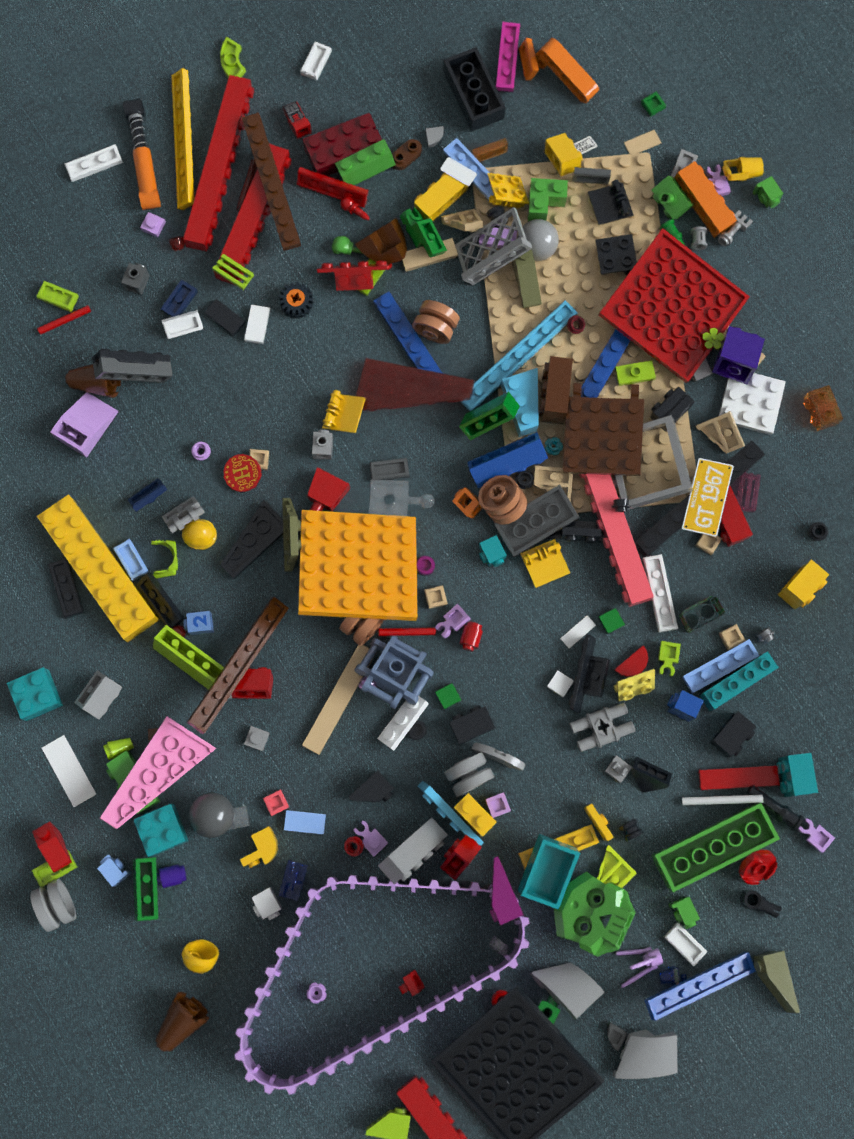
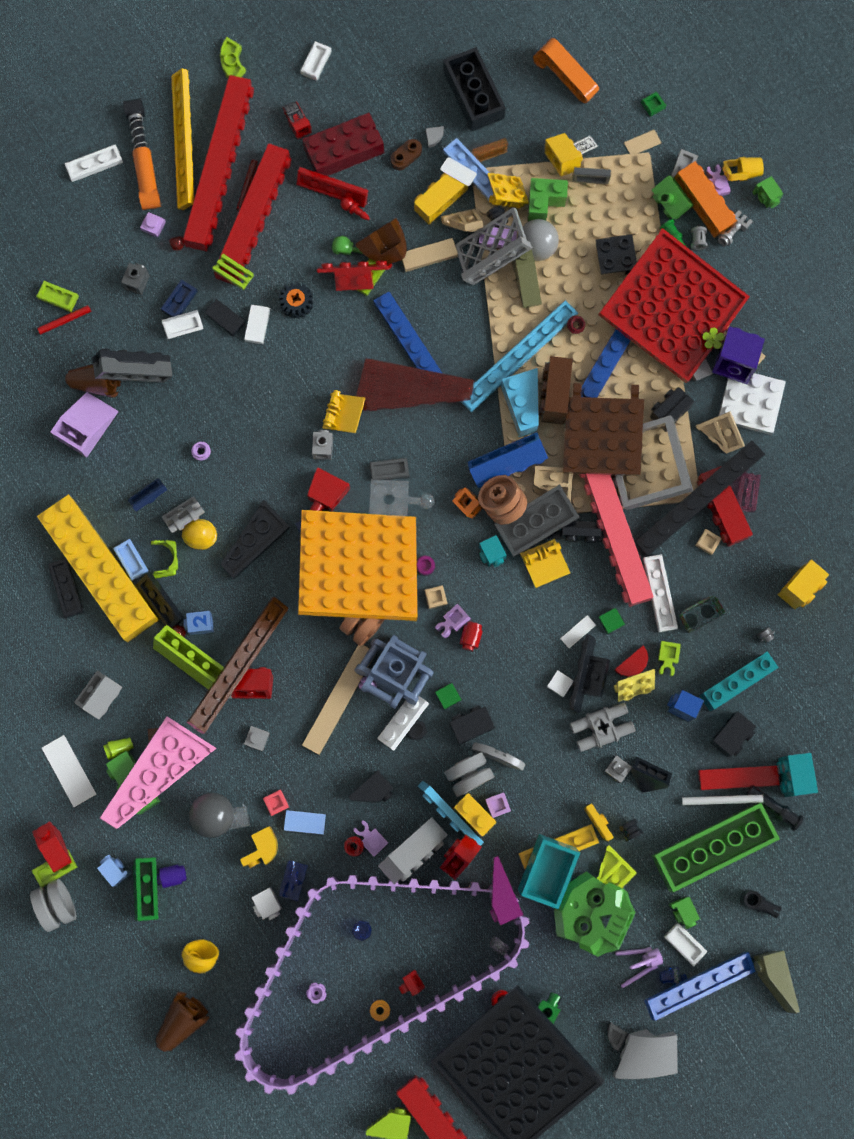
(34, 694): teal brick -> none
(161, 830): teal brick -> none
(242, 473): red tile -> none
(261, 456): tan tile -> none
(271, 182): reddish brown plate -> none
(291, 526): olive wing -> none
(362, 930): none -> clear blue tile
(365, 163): bright green brick -> none
(380, 1003): none -> light orange plate
(406, 631): red bar -> none
(423, 232): green plate -> none
(436, 321): nougat wheel -> none
(489, 416): green brick -> none
(507, 56): dark pink plate -> none
(524, 475): black plate -> none
(528, 59): orange tile -> none
(554, 441): teal plate -> none
(569, 987): light grey slope -> none
(610, 203): black hinge -> none
(621, 505): black plate -> none
(635, 373): lime plate -> none
(708, 497): yellow sticker -> none
(720, 666): light blue plate -> none
(732, 637): tan tile -> none
(758, 866): red tile -> none
(818, 836): lavender plate -> none
(820, 526): black plate -> none
(823, 408): clear orange brick -> none

